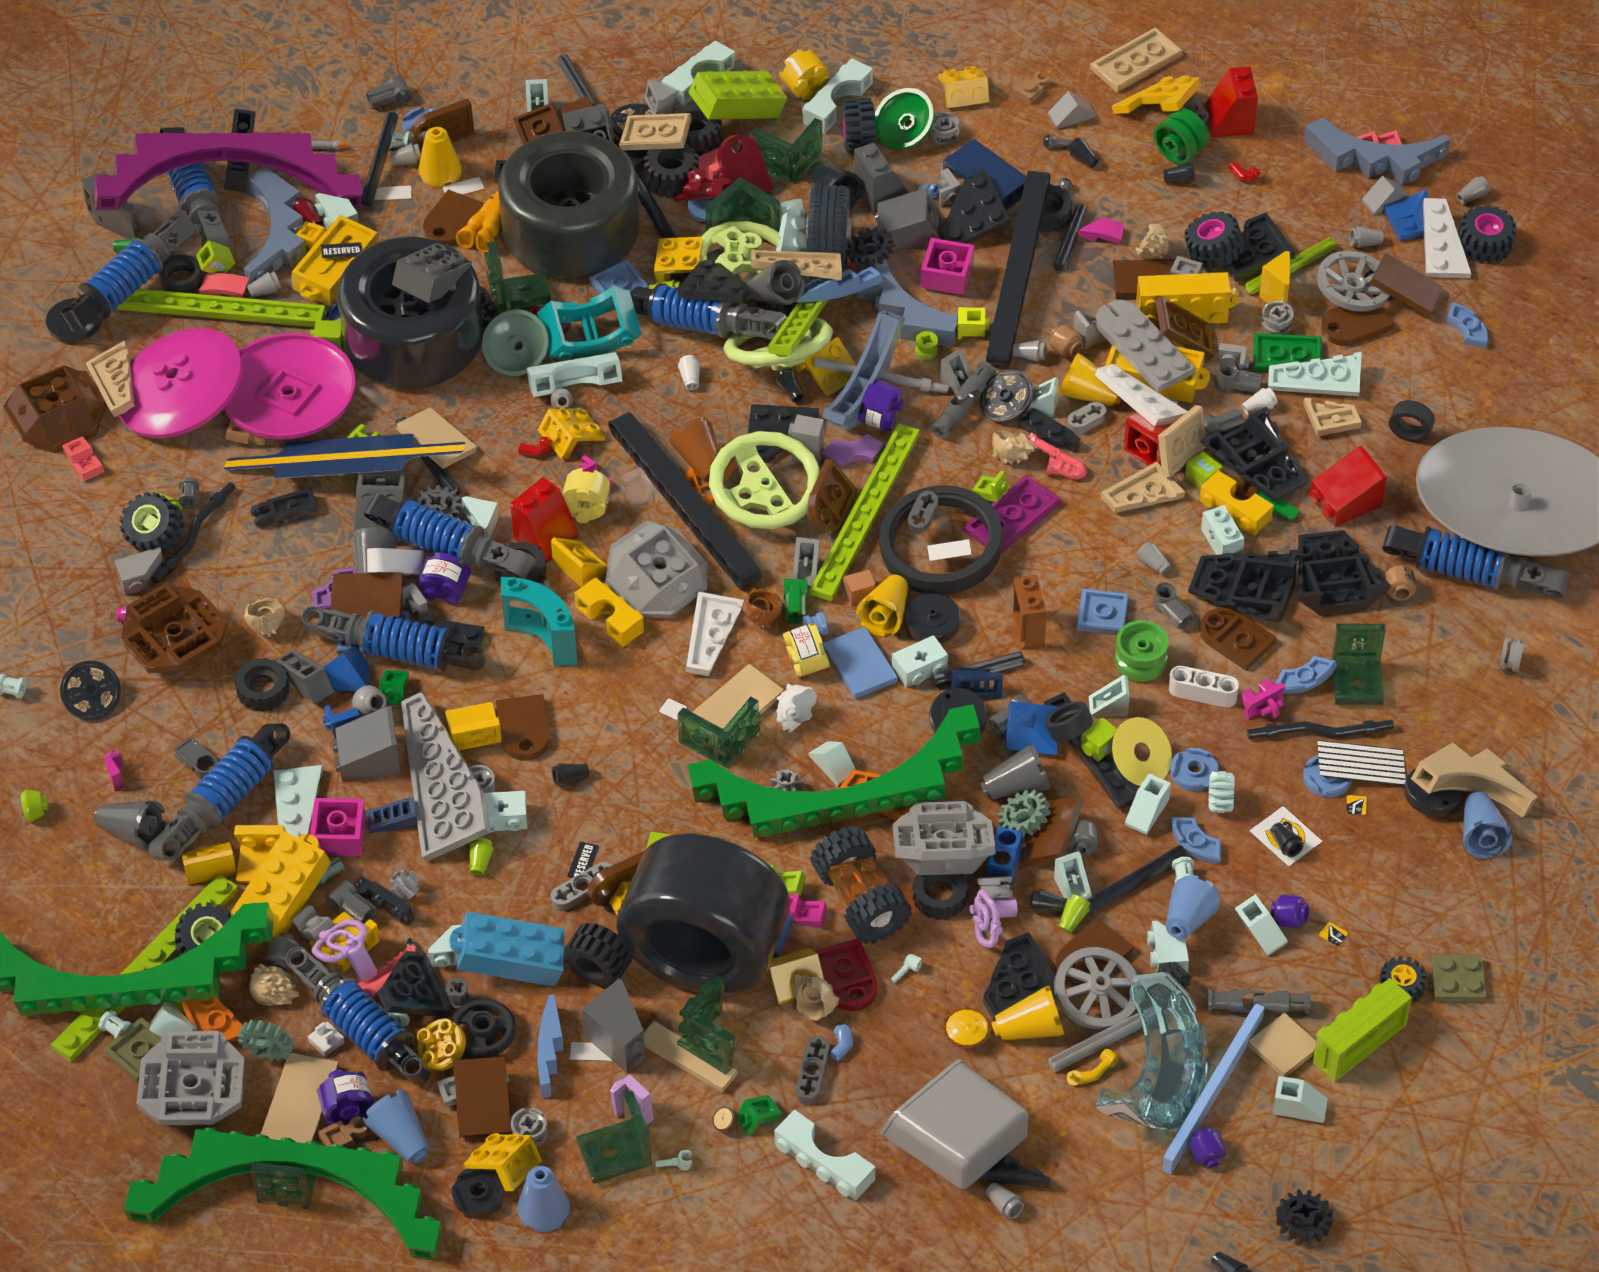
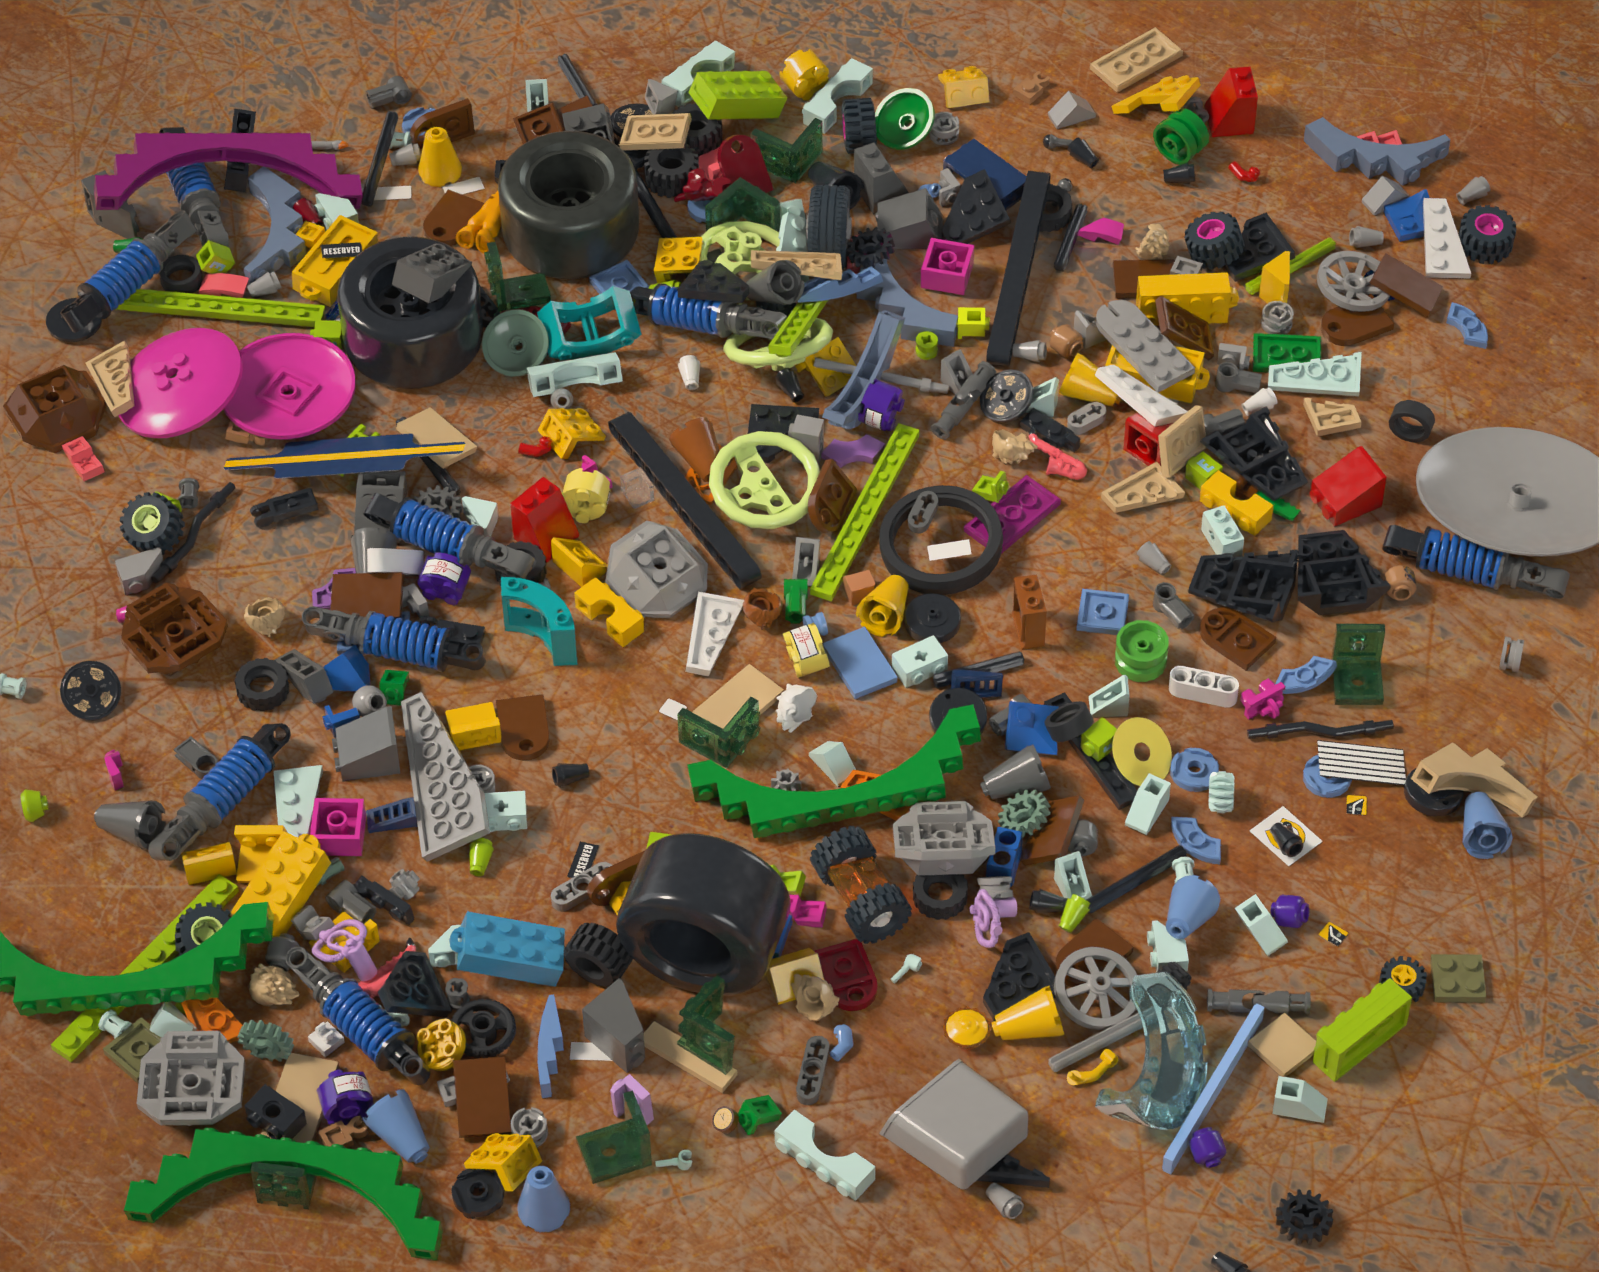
(269, 1103): none -> black brick

